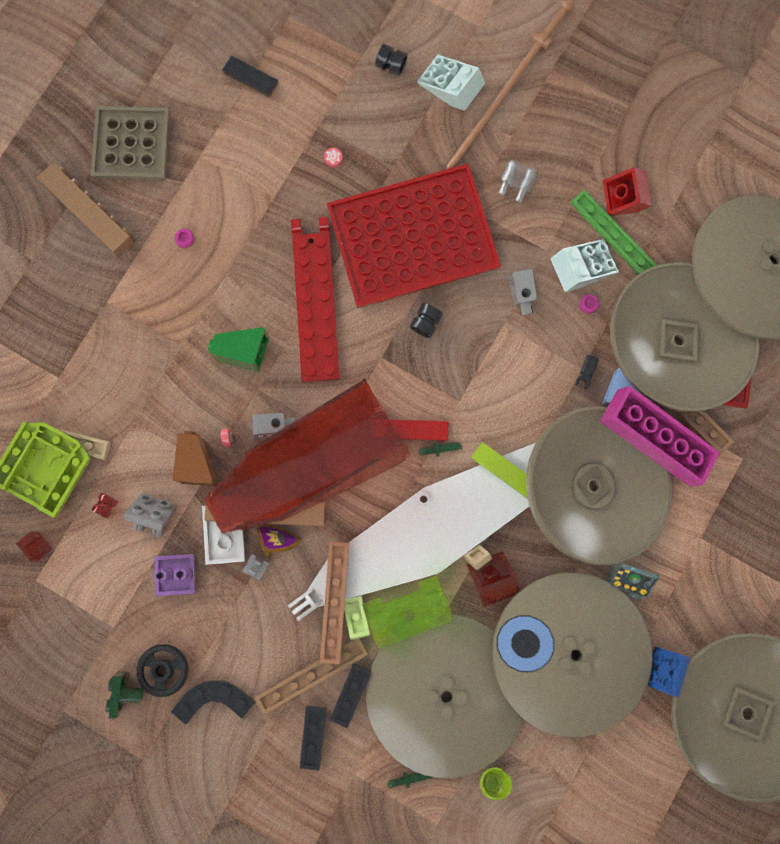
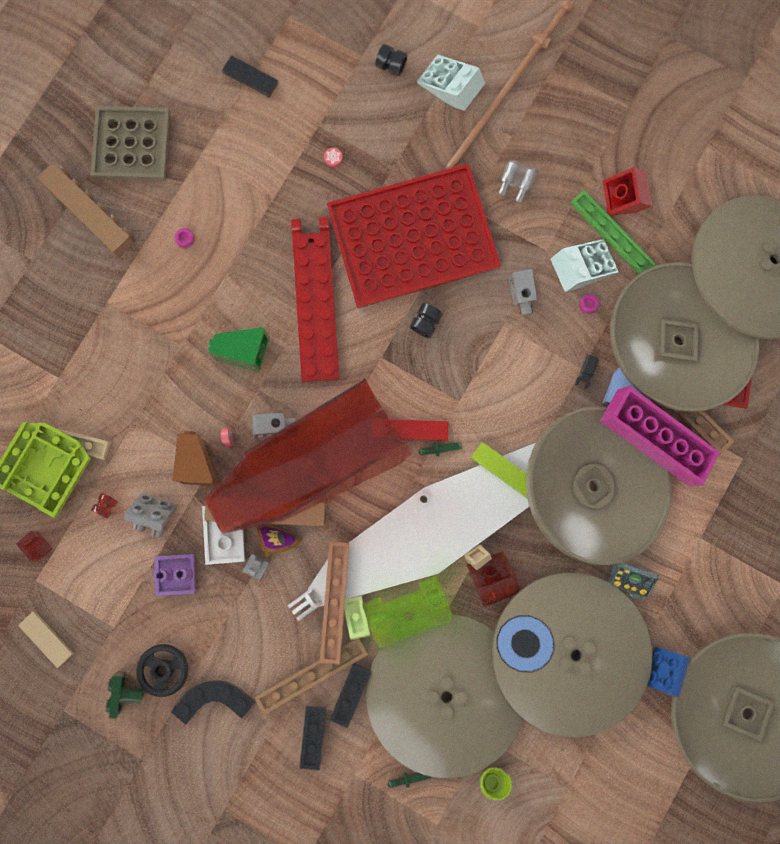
(46, 639): none -> tan tile

